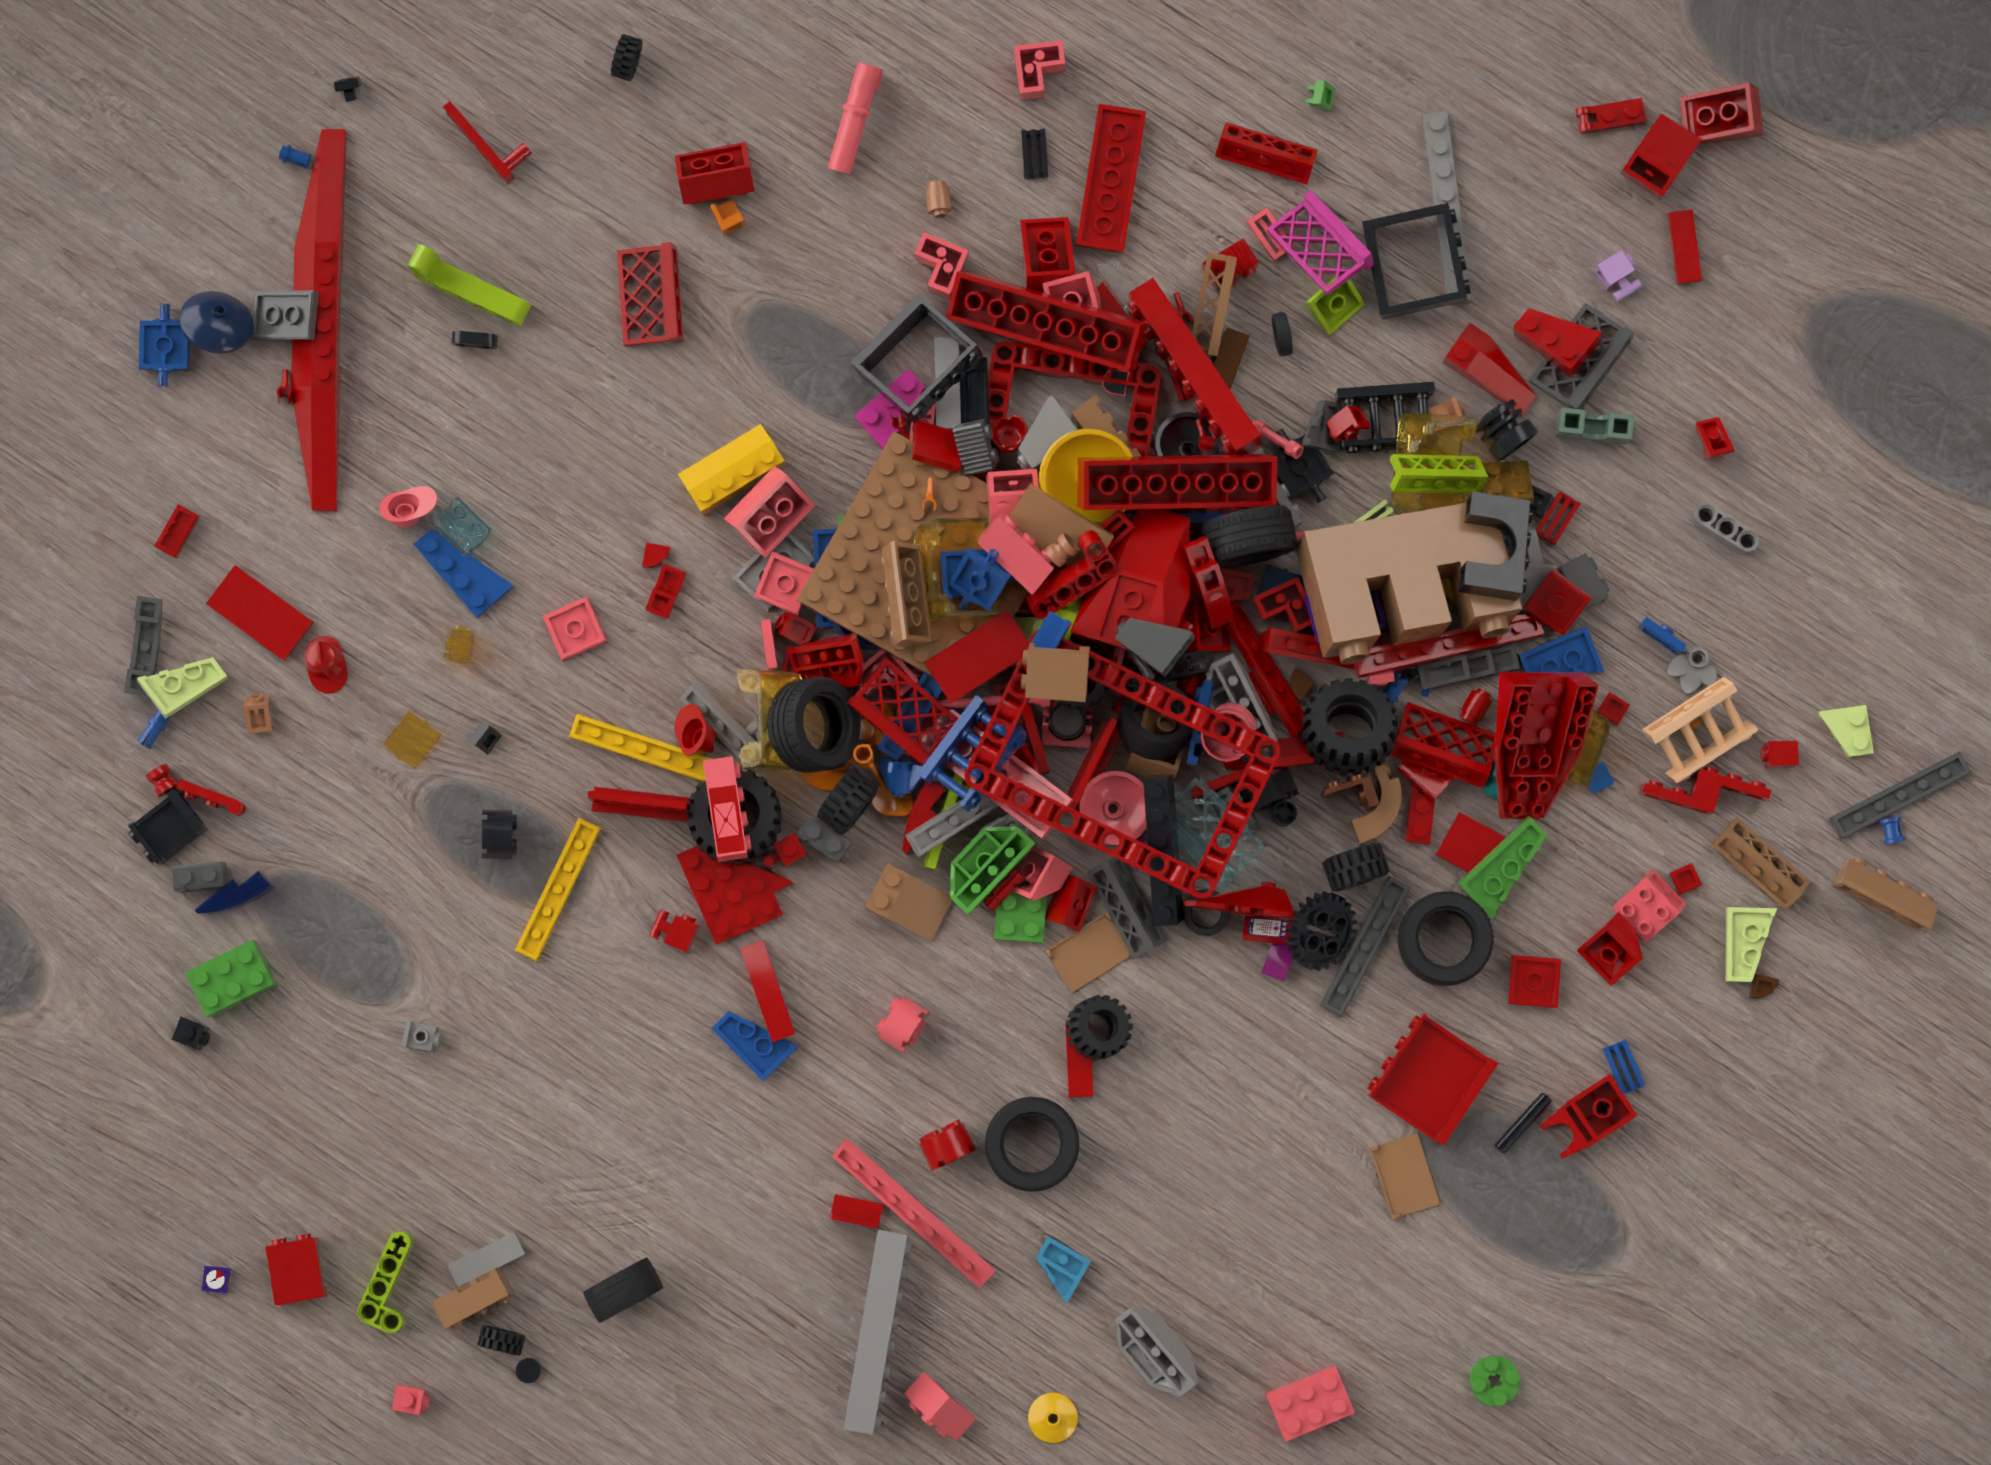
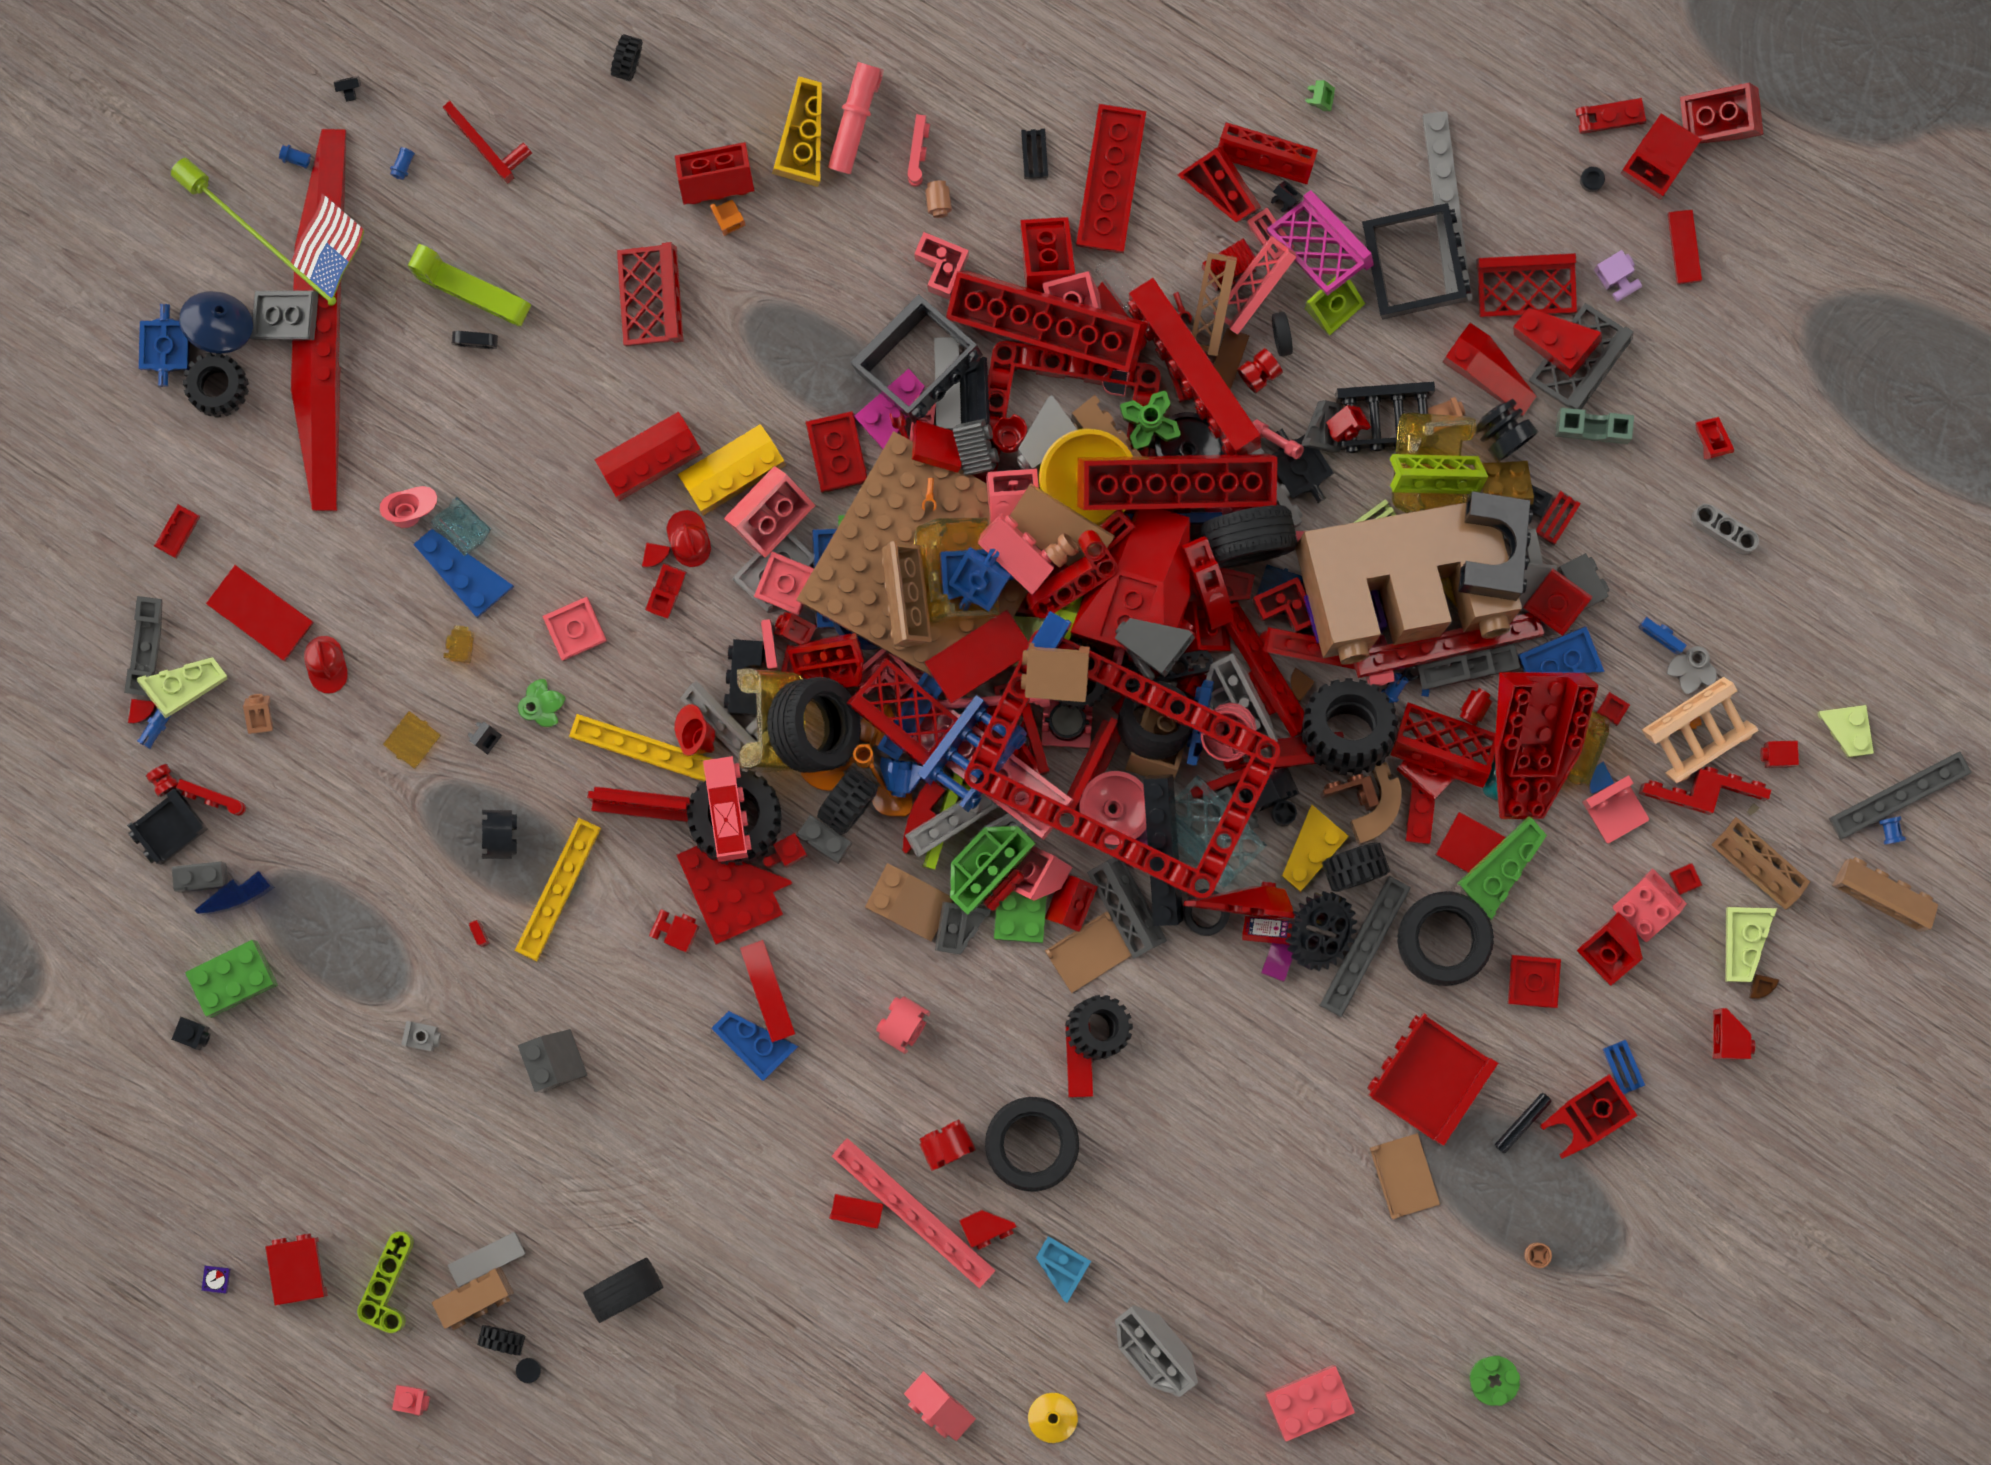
(140, 710): none -> red tile
(202, 370): none -> black tyre
(284, 390): red hand -> none
(323, 248): none -> flag
(402, 163): none -> blue pin
(478, 933): none -> red tile
(544, 701): none -> bright green plate
(552, 1060): none -> dark grey slope
(648, 456): none -> red slope
(688, 538): none -> red piece
(744, 655): none -> black arch
(800, 142): none -> yellow wedge
(836, 452): none -> red tile
(876, 1332): light grey brick -> none
(918, 152): none -> coral plate
(957, 927): none -> dark grey wing
(984, 1226): none -> red slope
(1032, 62): coral brick -> none
(1155, 410): none -> bright green plant
(1205, 443): red hand -> none
(1221, 184): none -> red wedge
(1260, 370): none -> red wheel
(1265, 284): none -> coral fence
(1286, 193): none -> black tile
(1315, 843): none -> yellow wing
(1526, 263): none -> red fence
(1541, 1257): none -> nougat wheel
(1592, 179): none -> black tile
(1616, 810): none -> coral bracket
(1730, 1037): none -> red slope

